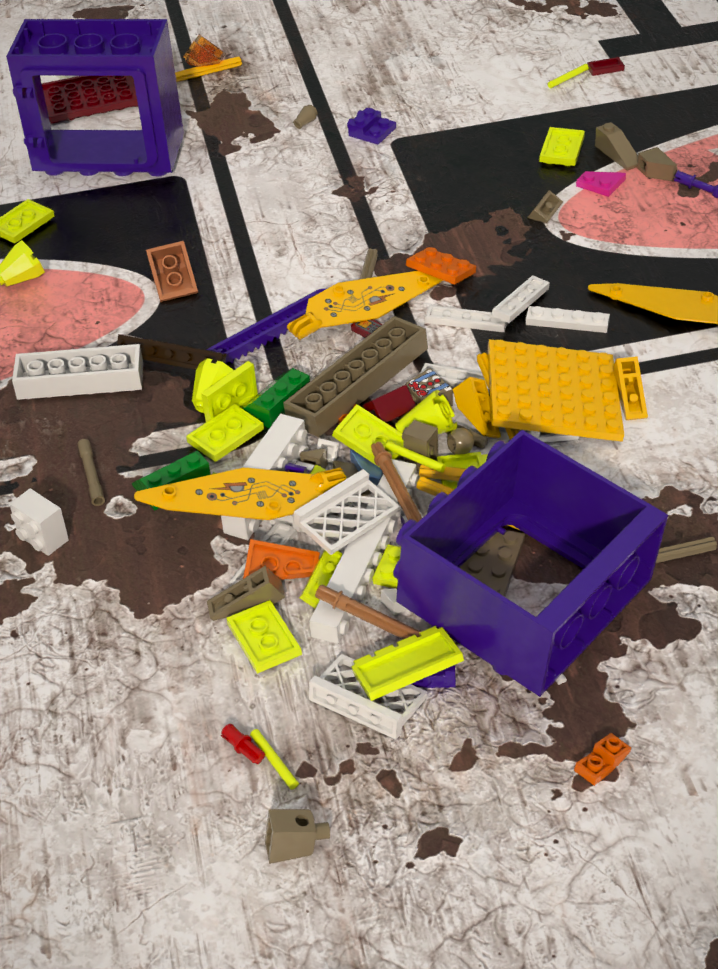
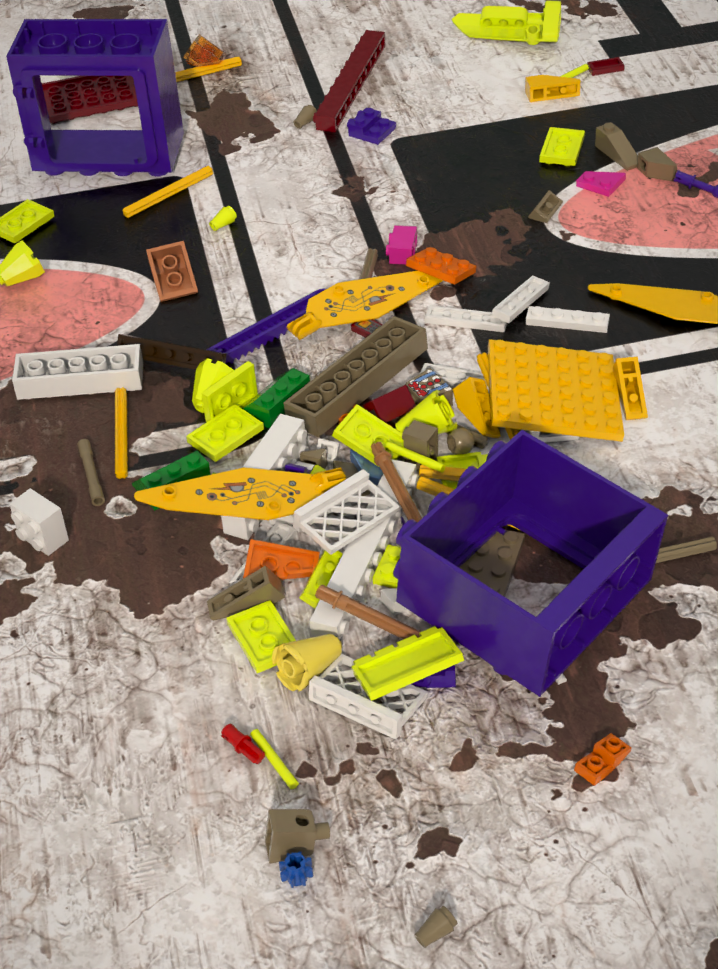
(121, 457): none -> yellow axle
(167, 192): none -> yellow axle
(223, 217): none -> neon yellow cone
(296, 869): none -> blue gear
(304, 659): none -> light yellow cone
(350, 81): none -> dark red brick
(401, 244): none -> dark pink brick
(438, 925): none -> dark tan cone
(512, 23): none -> neon yellow panel
(551, 87): none -> yellow slope

